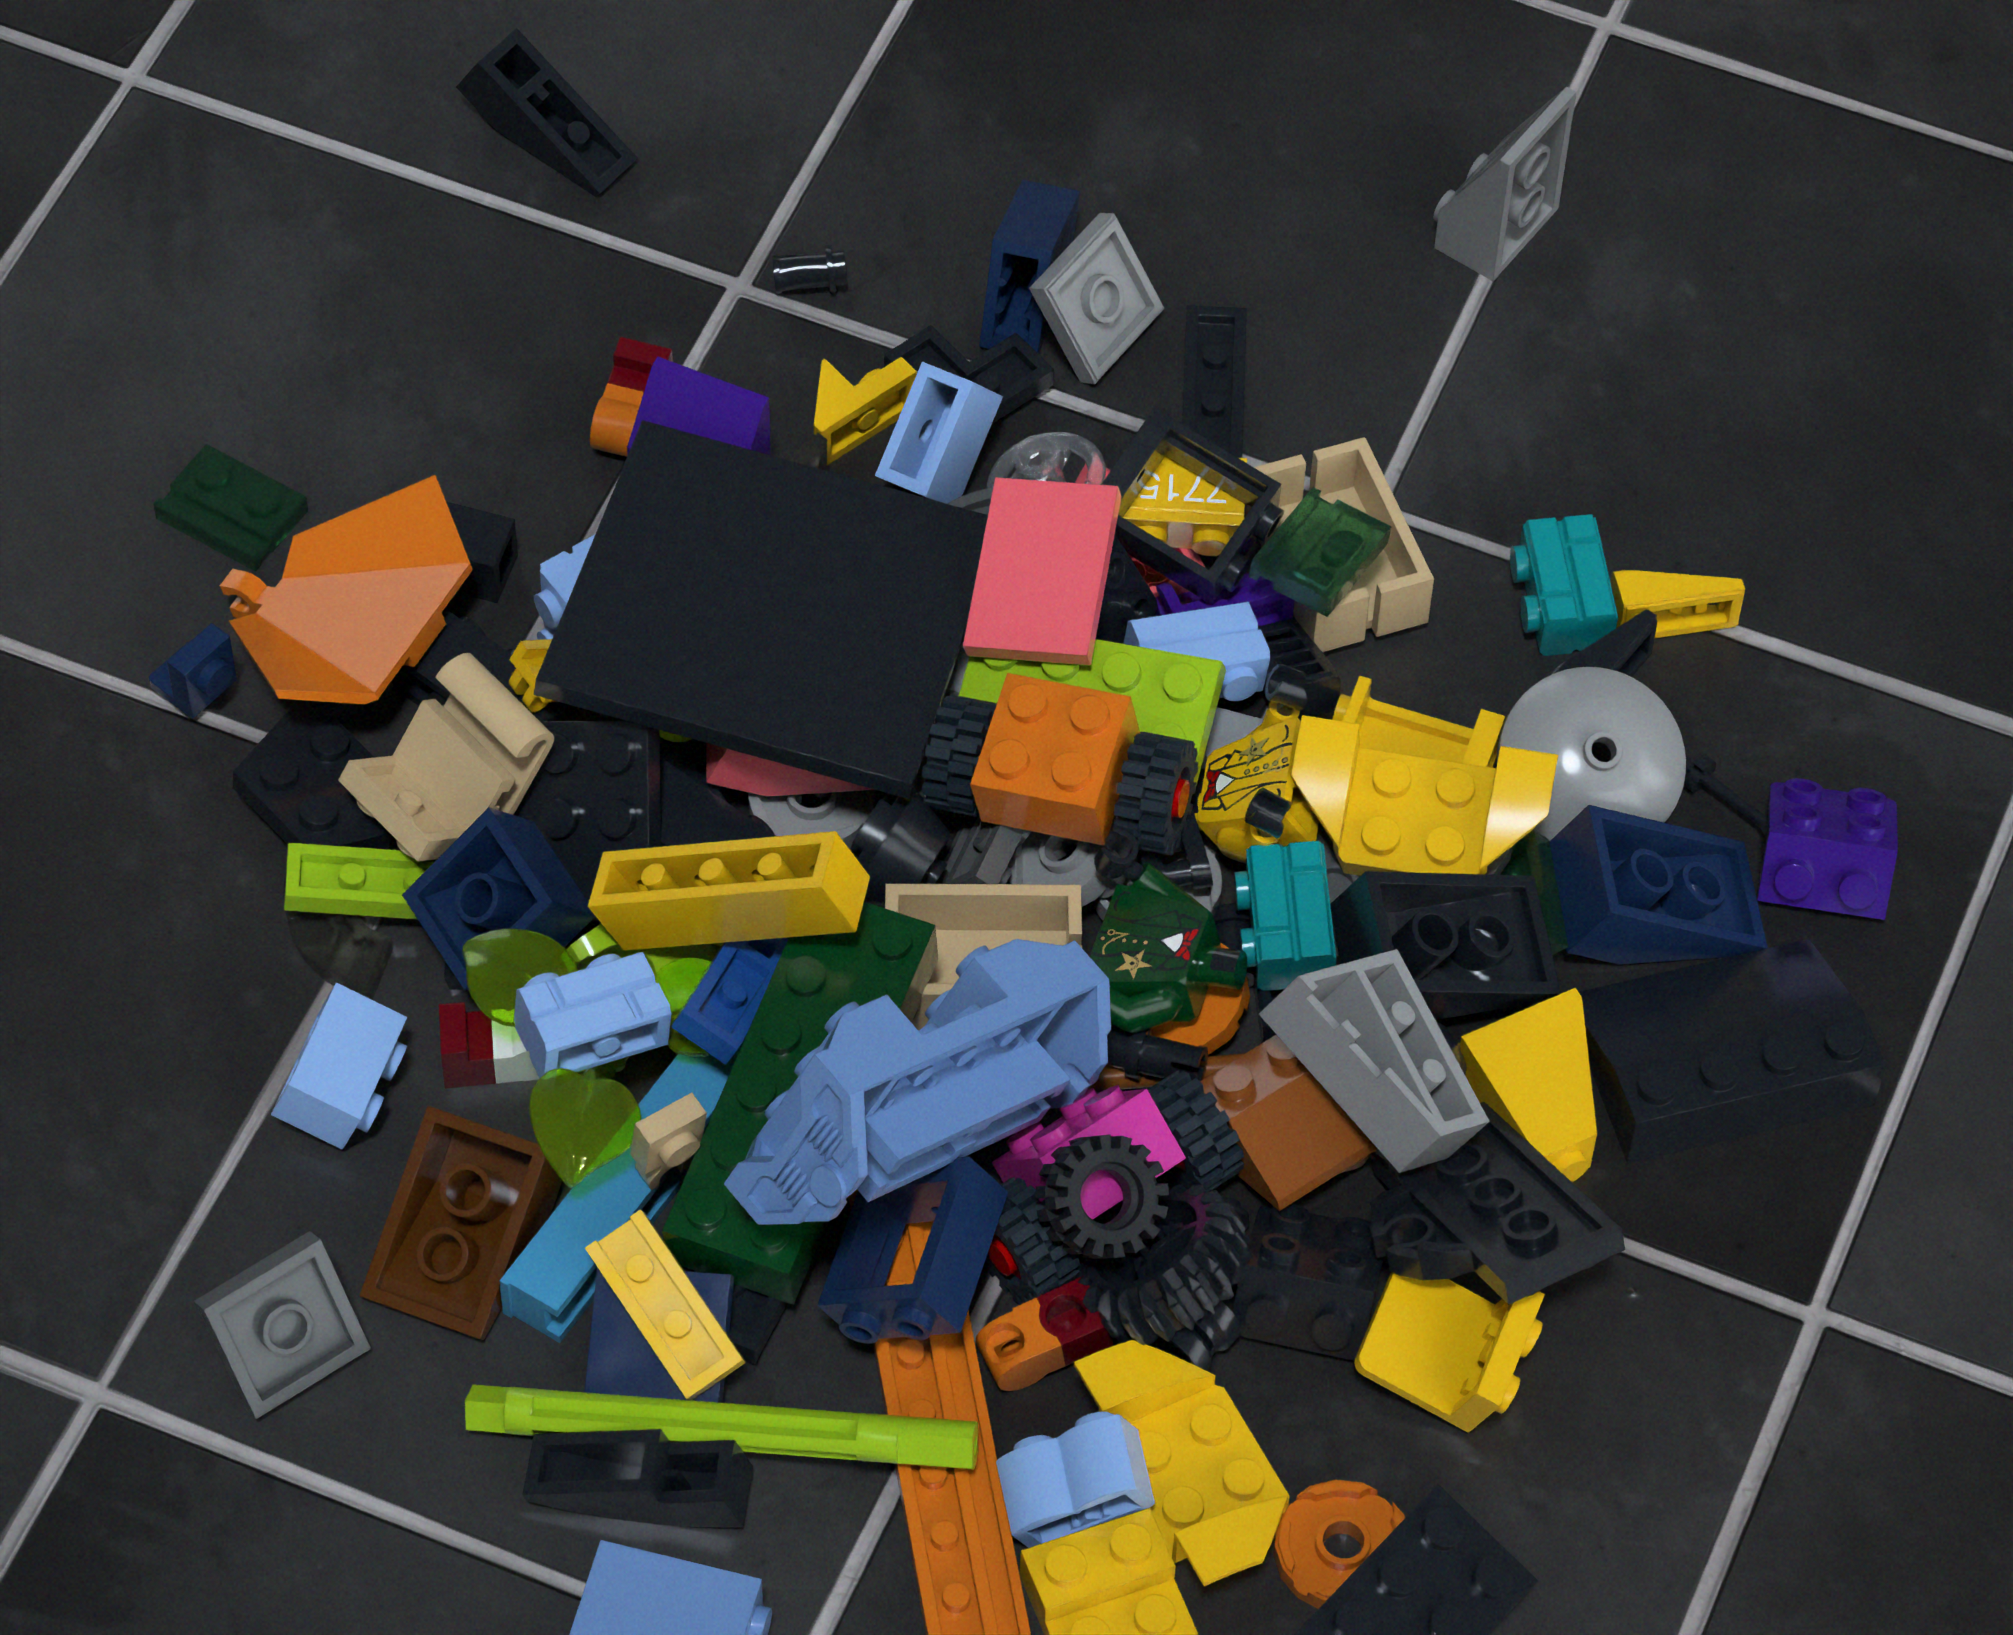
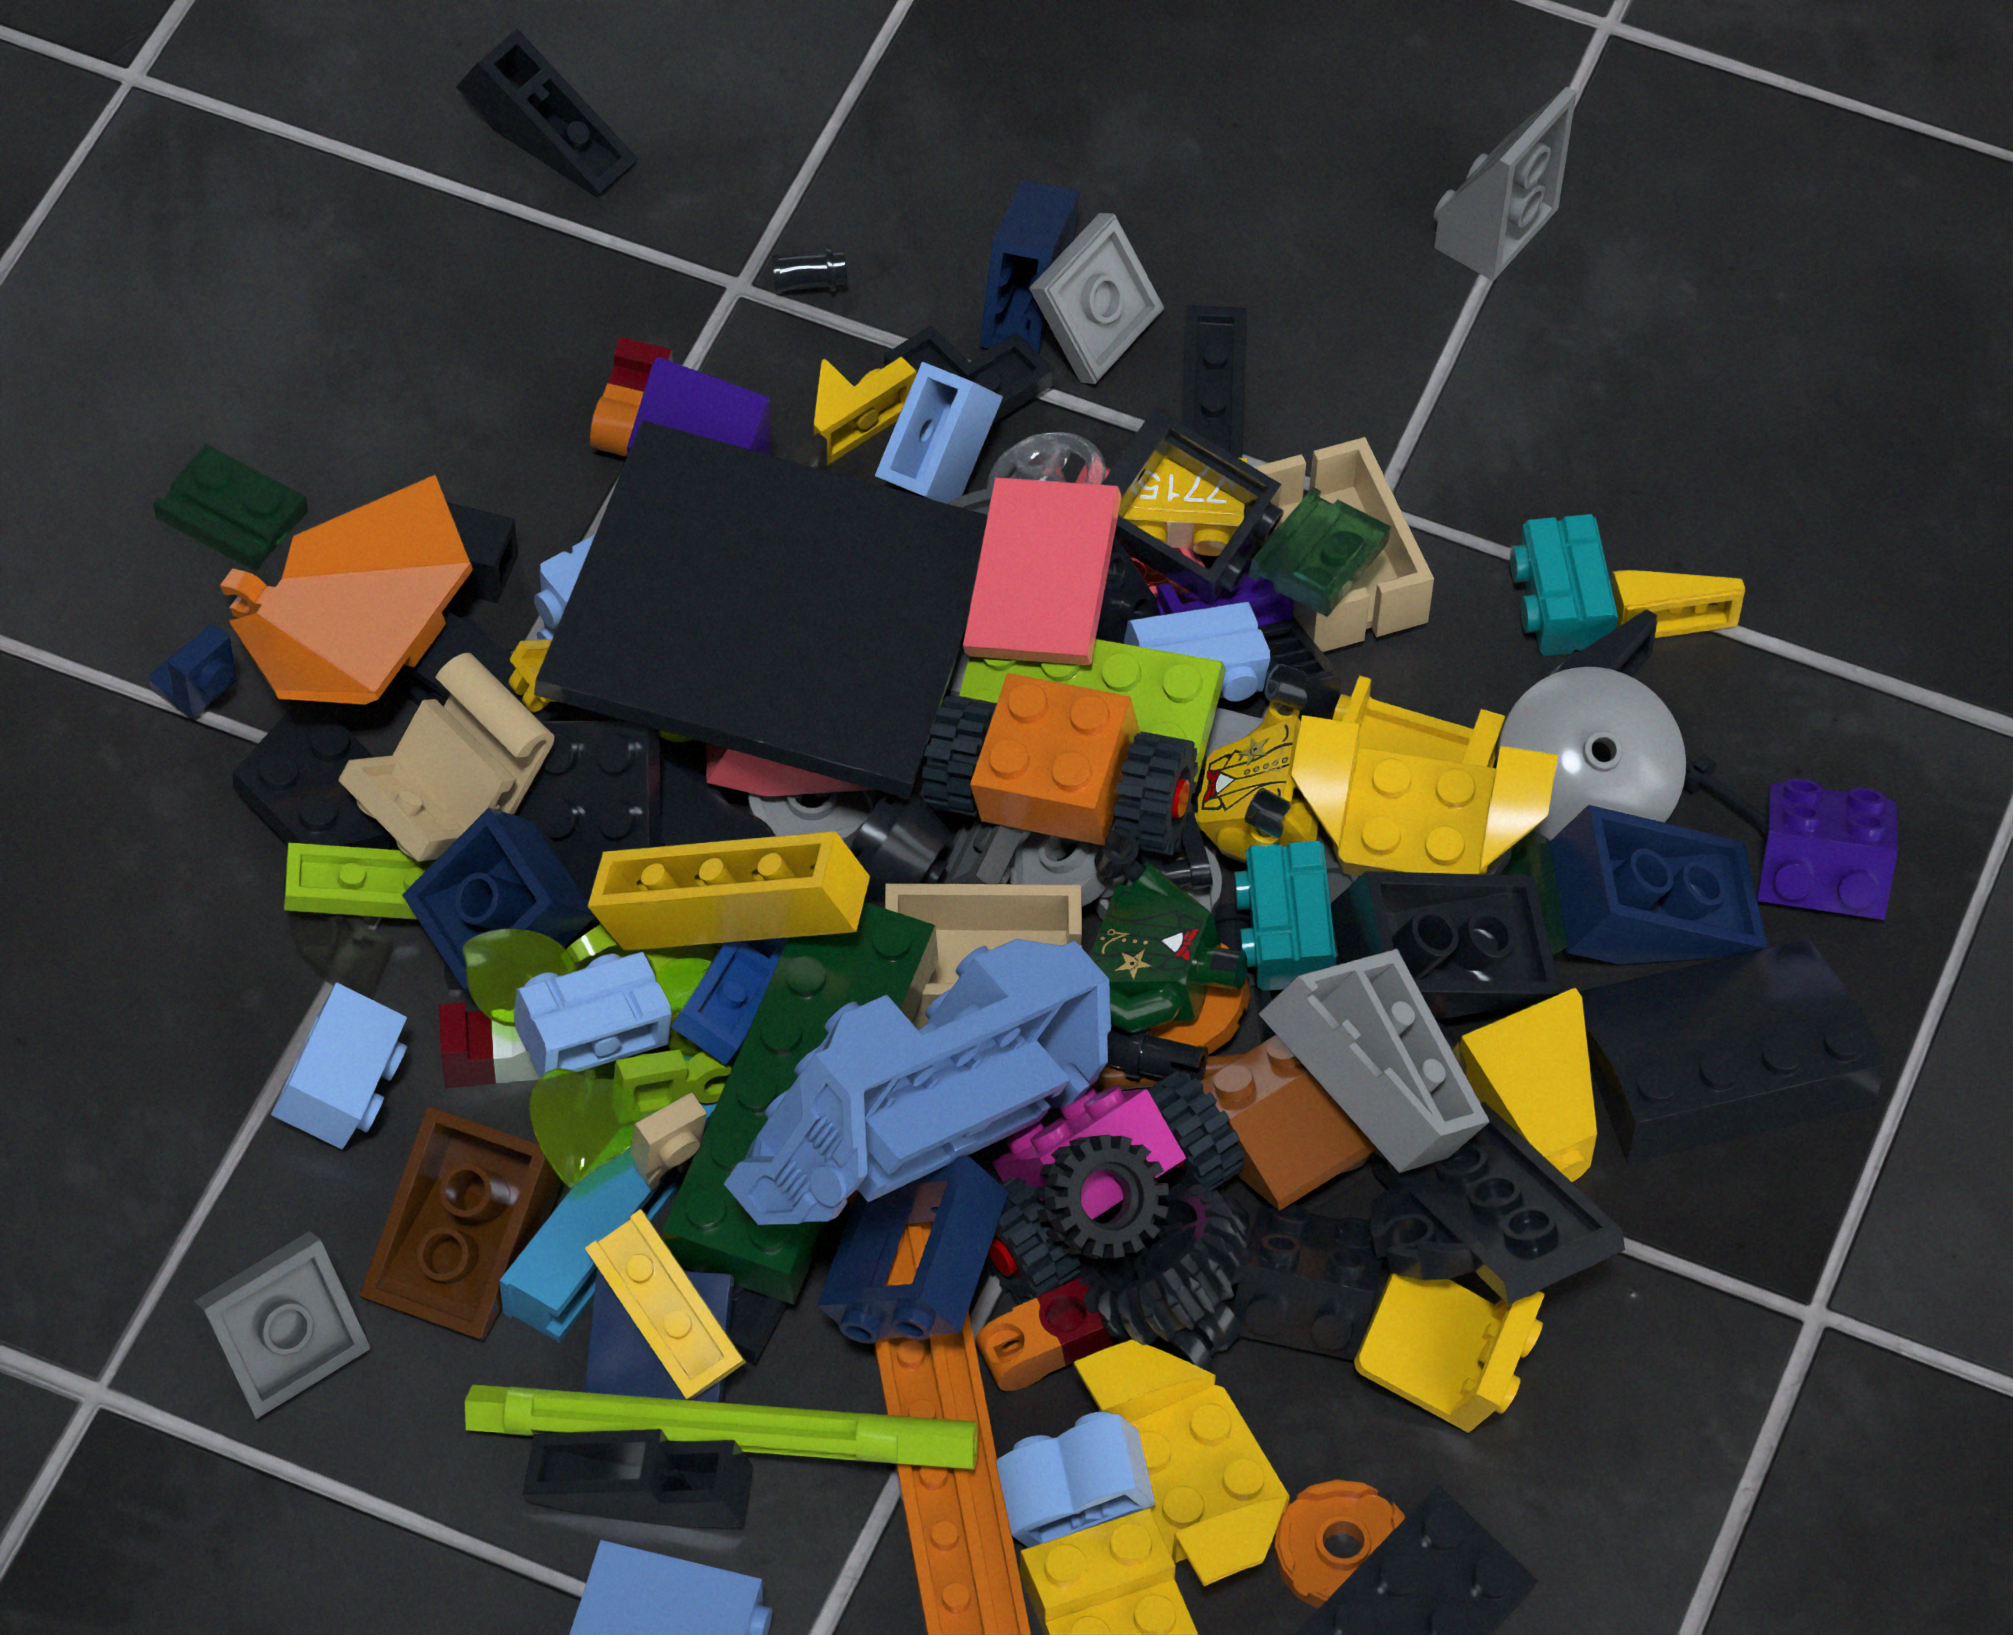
(666, 1077): none -> lime plate

